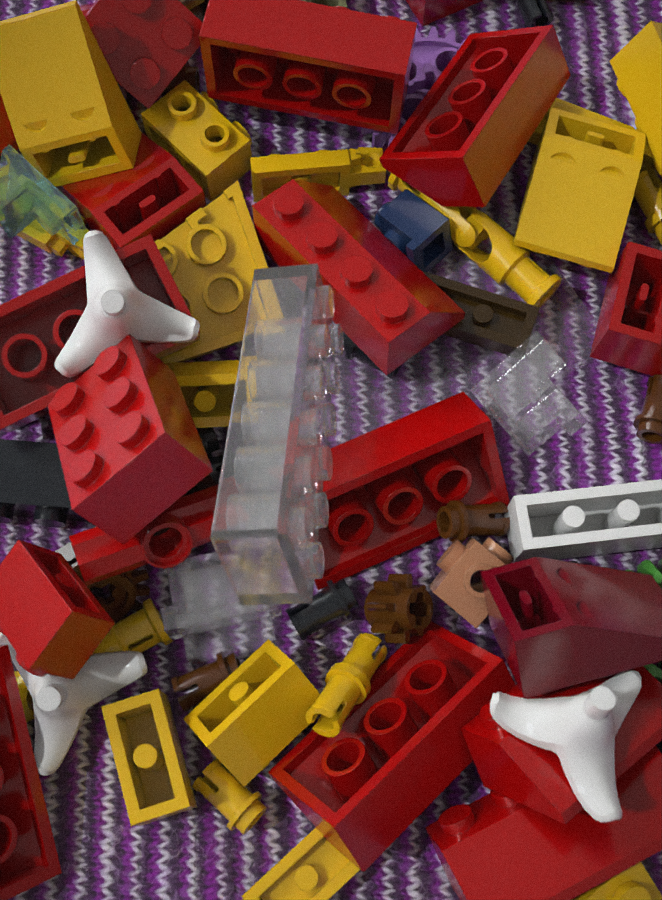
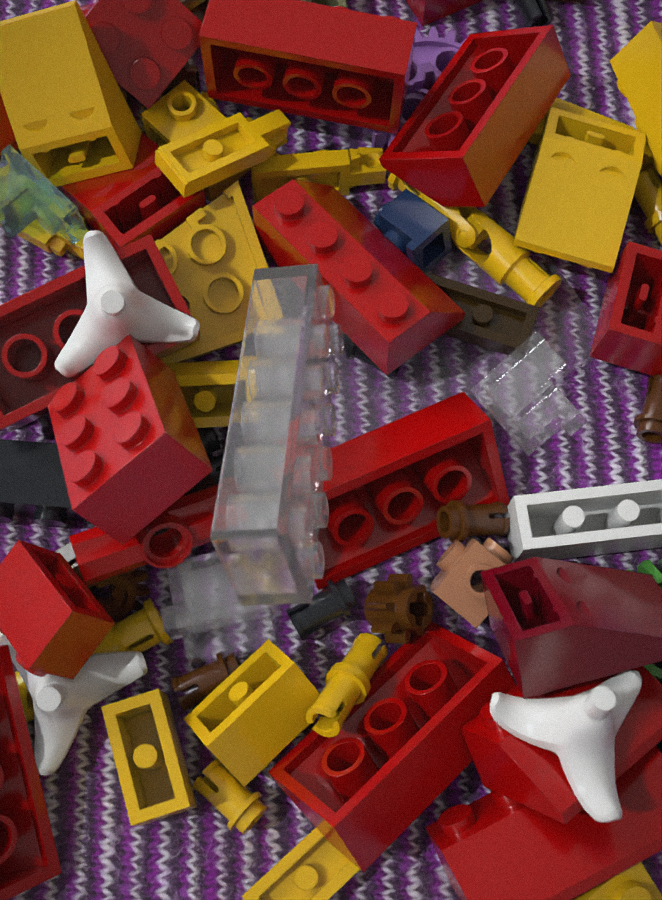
(221, 150): none -> yellow hinge

